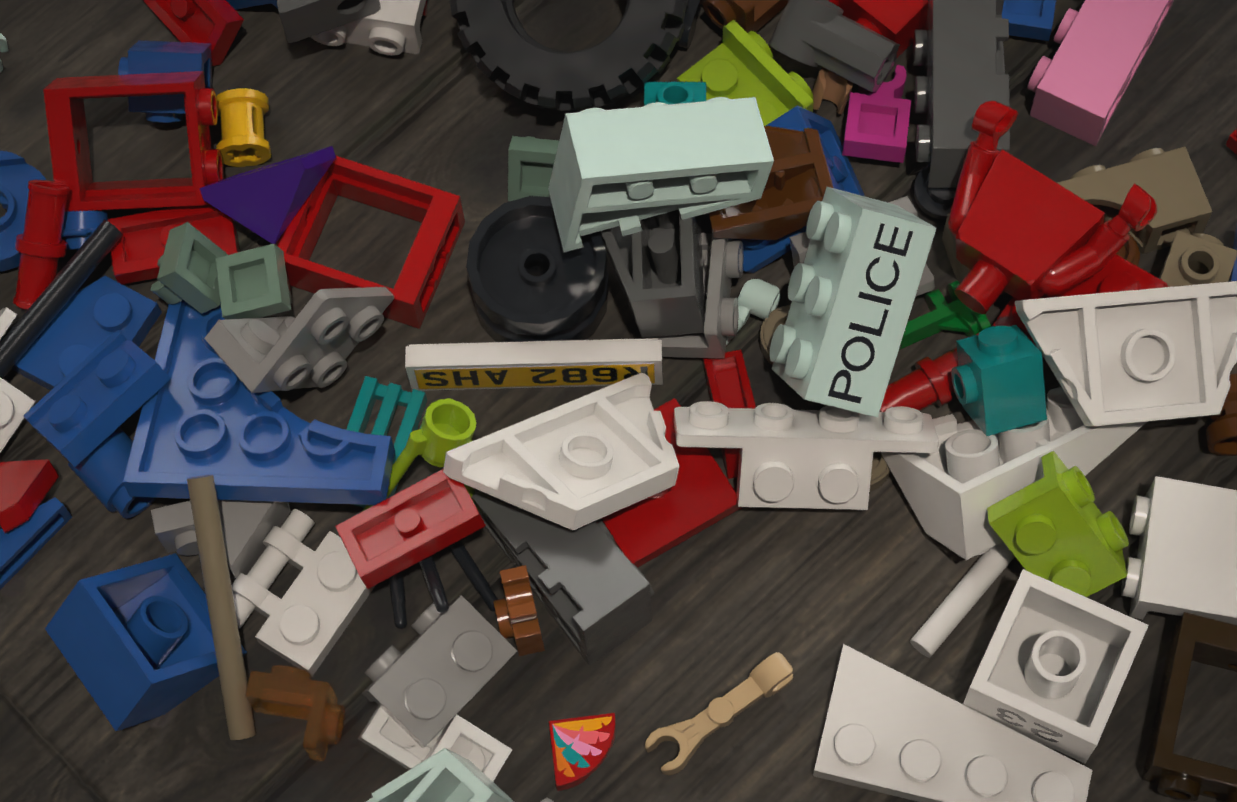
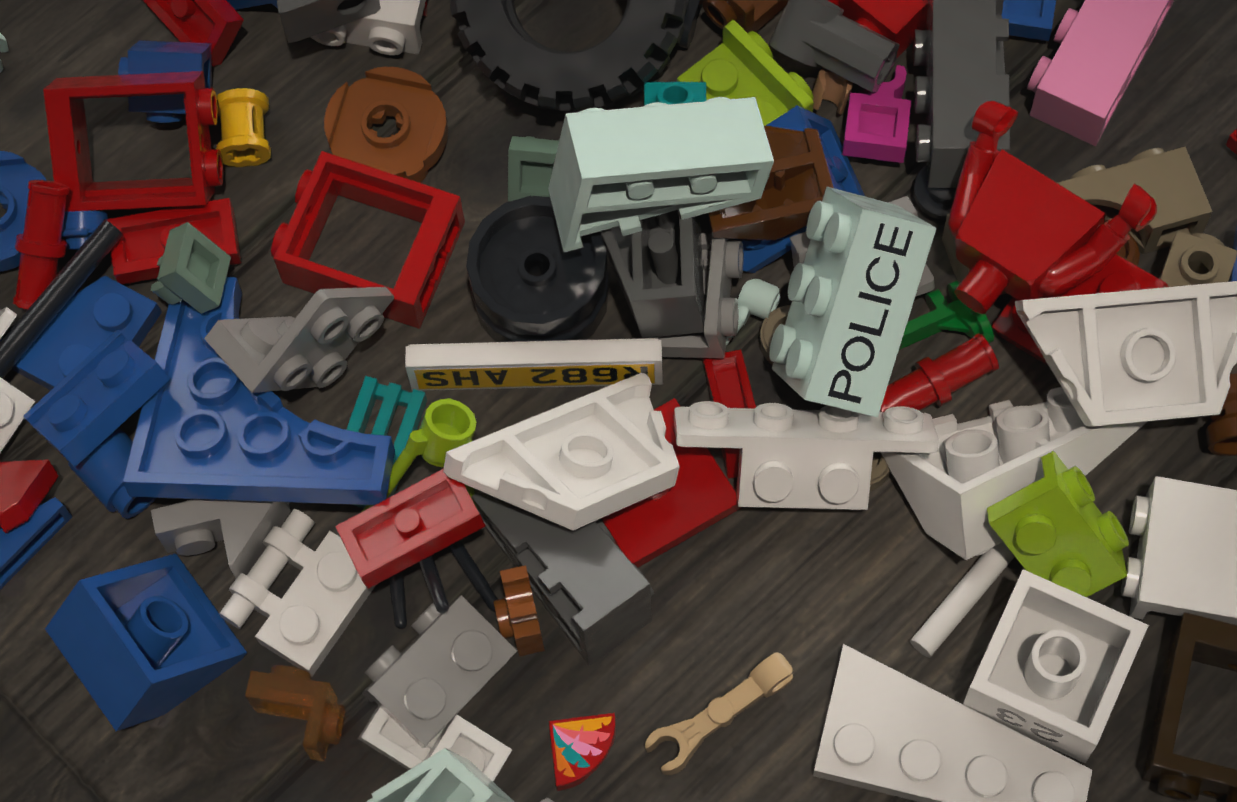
(221, 606): dark tan bar -> none
(253, 283): sand green tile -> none
(271, 194): dark purple slope -> none
(369, 101): none -> dark orange plate
(1000, 379): teal brick -> none

